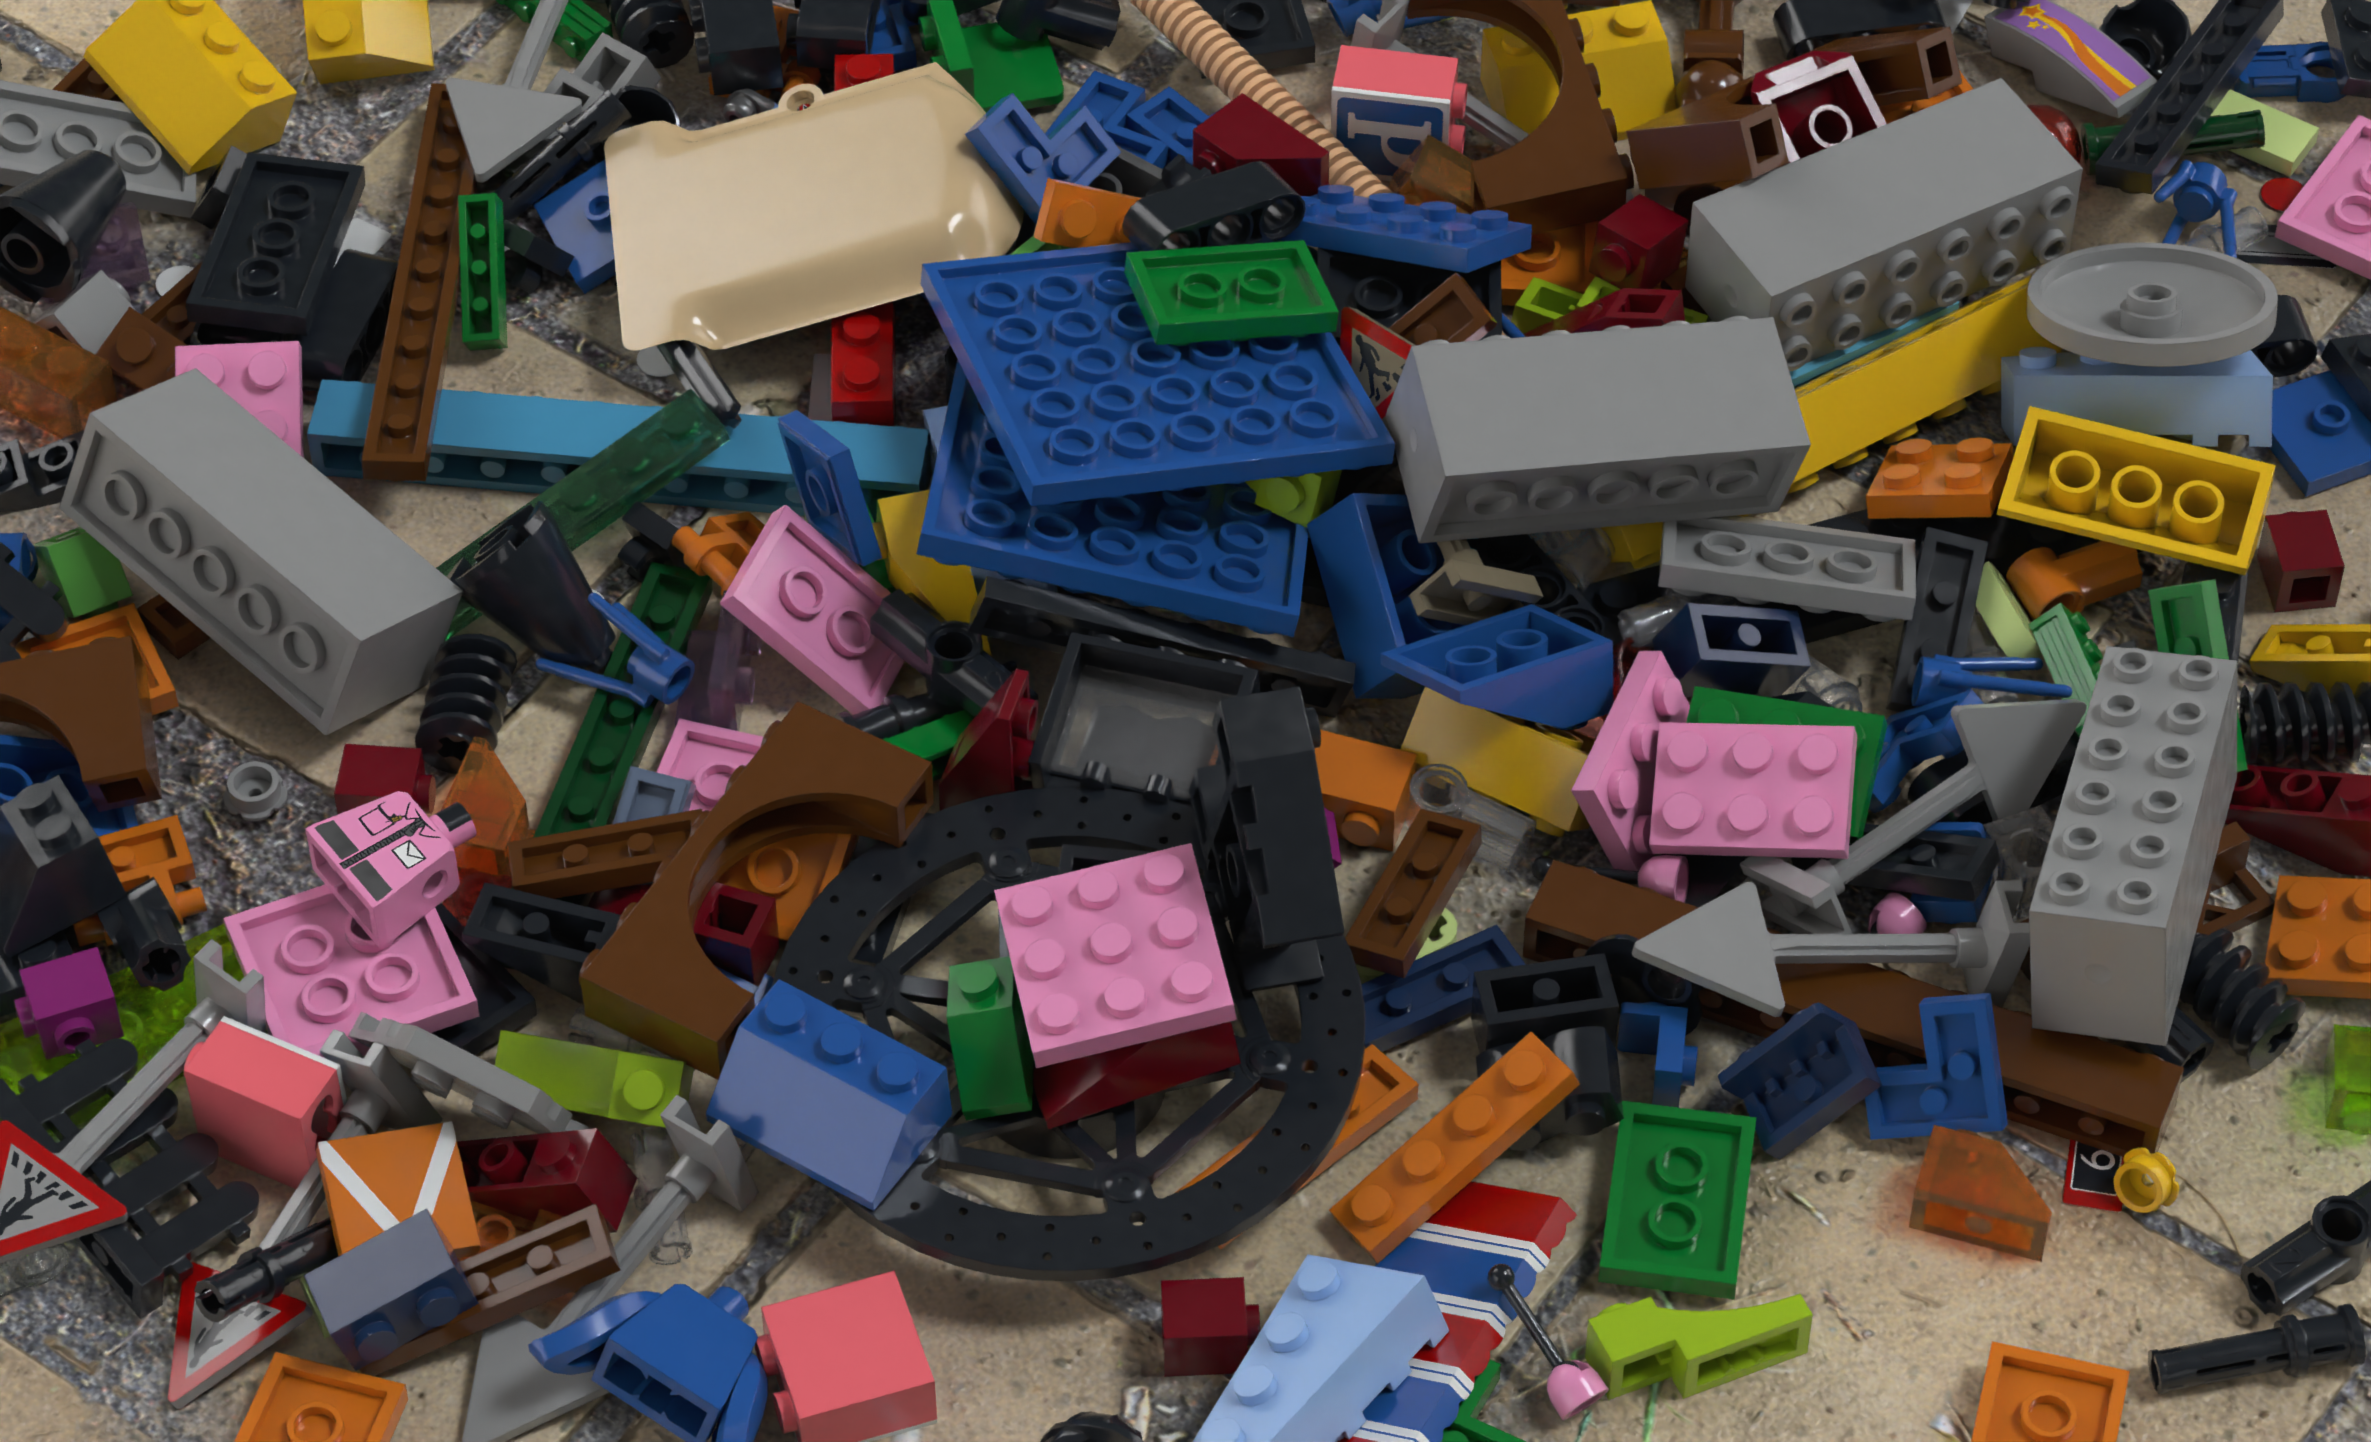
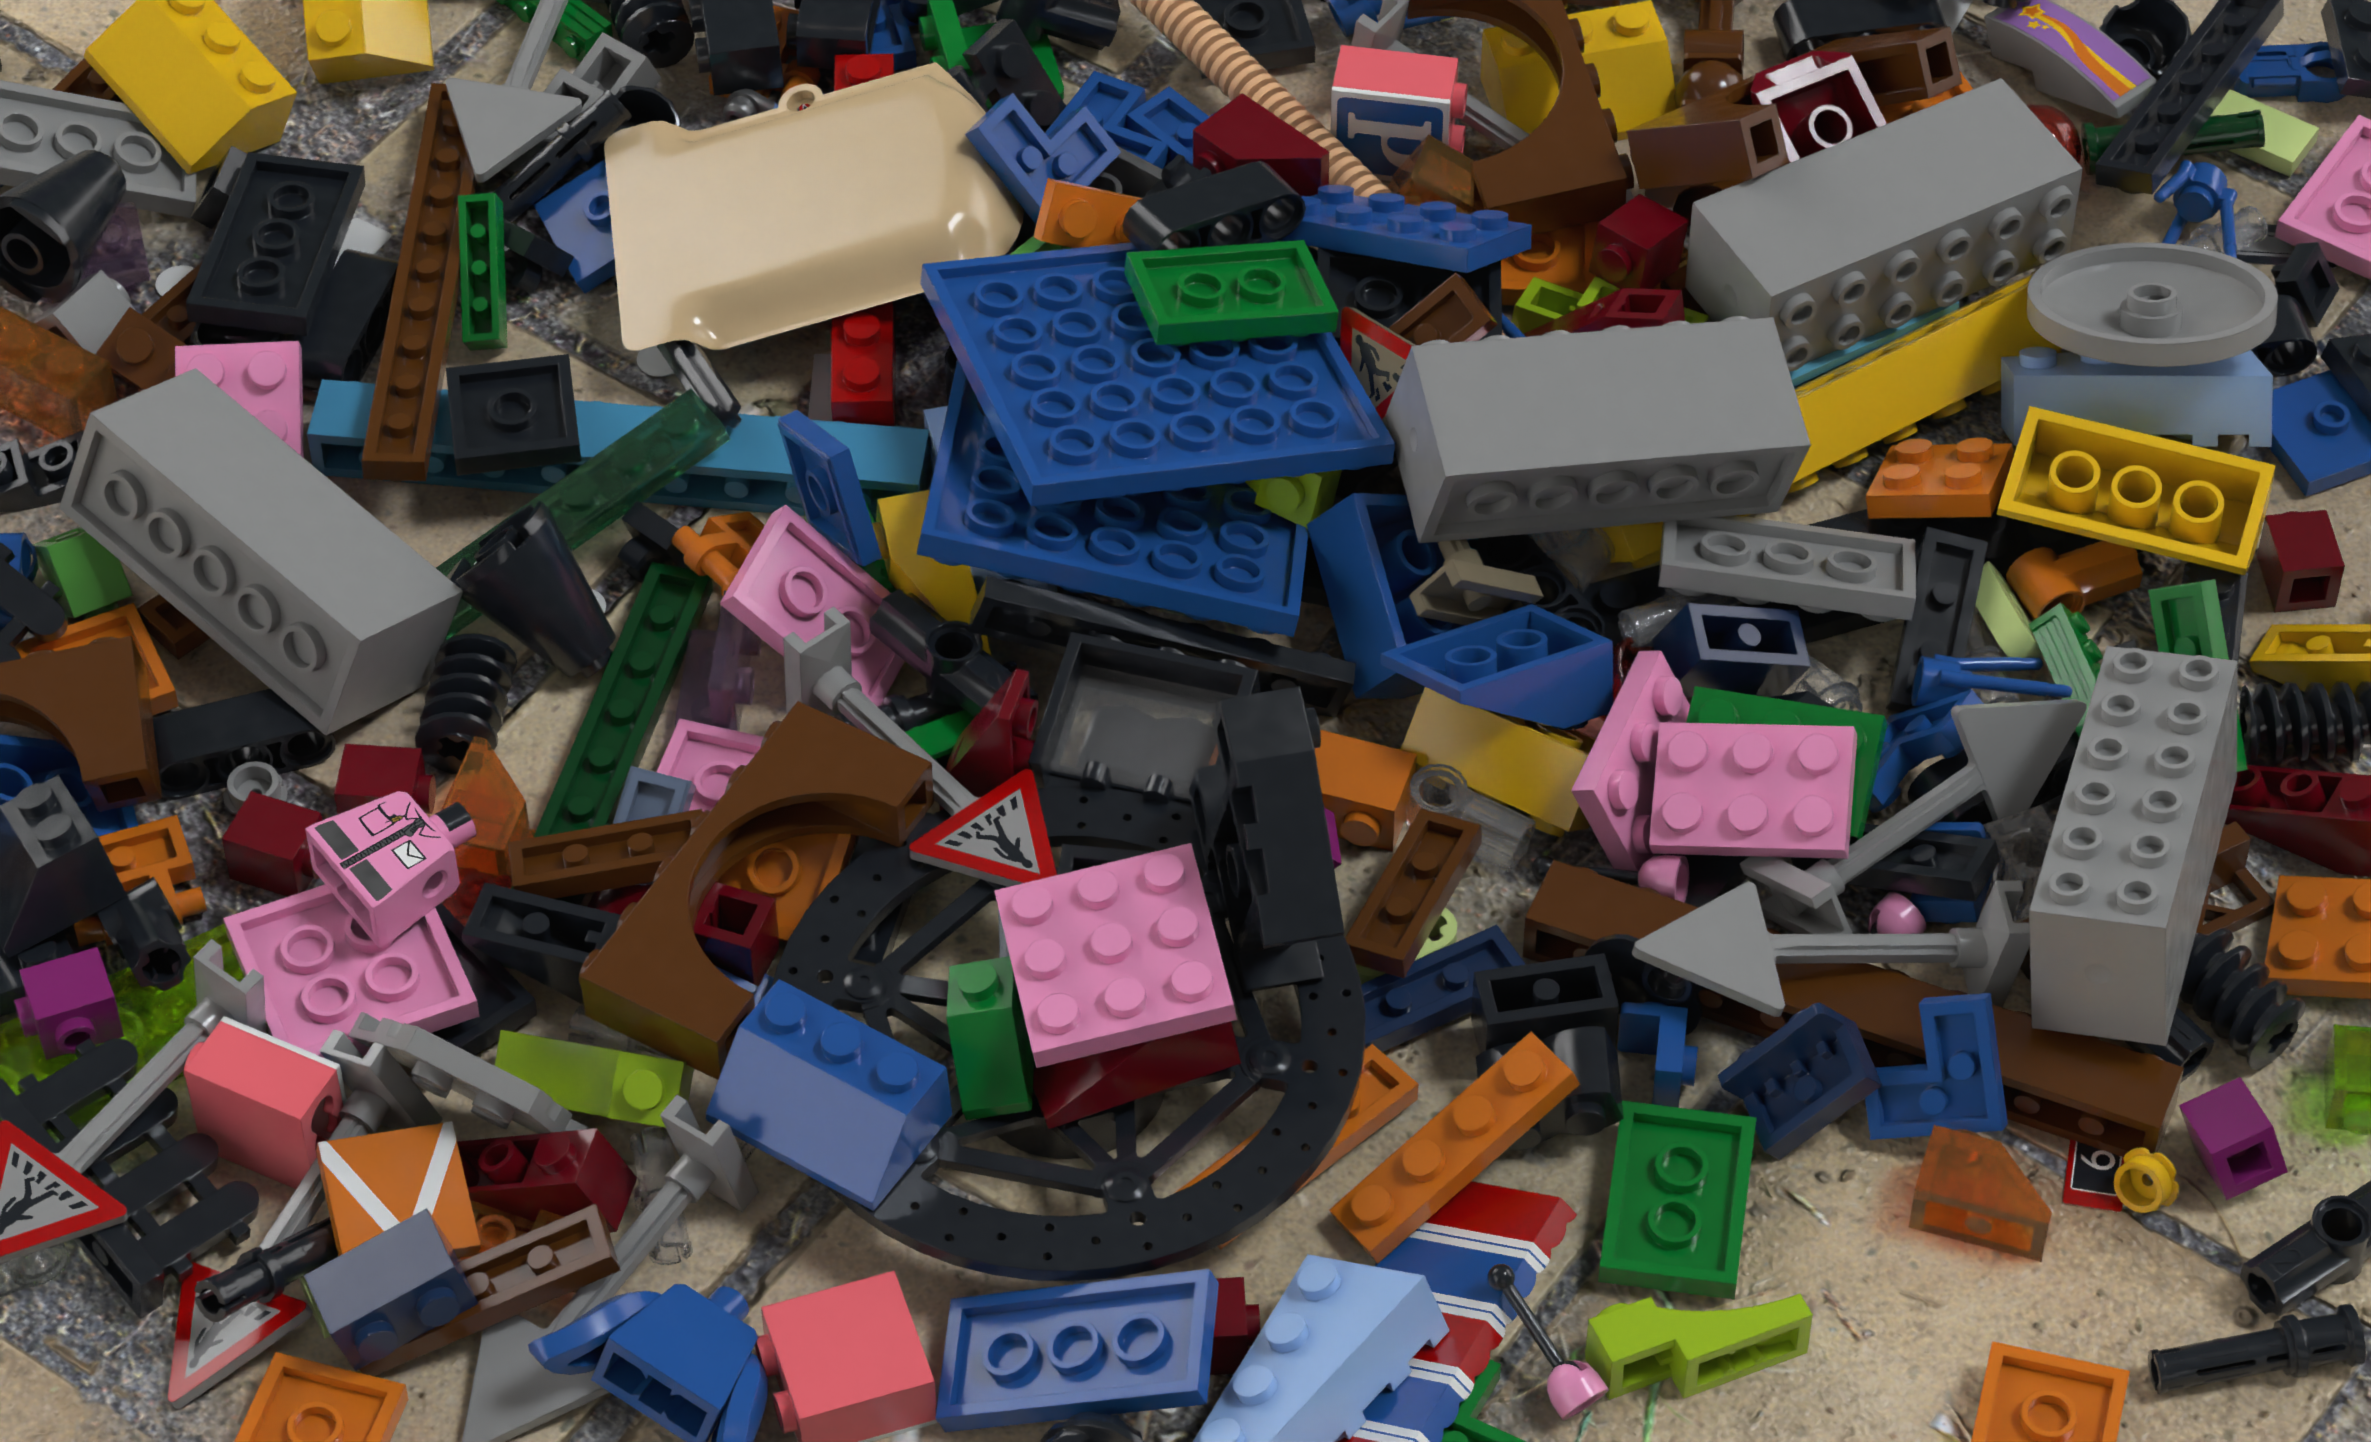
(208, 741): none -> black beam
(270, 845): none -> dark red brick
(513, 414): none -> black plate
(655, 666): blue plant -> none
(988, 836): none -> light grey piece
(1007, 65): none -> black plate
(1078, 1350): none -> blue plate
(2233, 1138): none -> magenta brick
(2280, 192): red sticker -> none
(2308, 280): none -> black tile

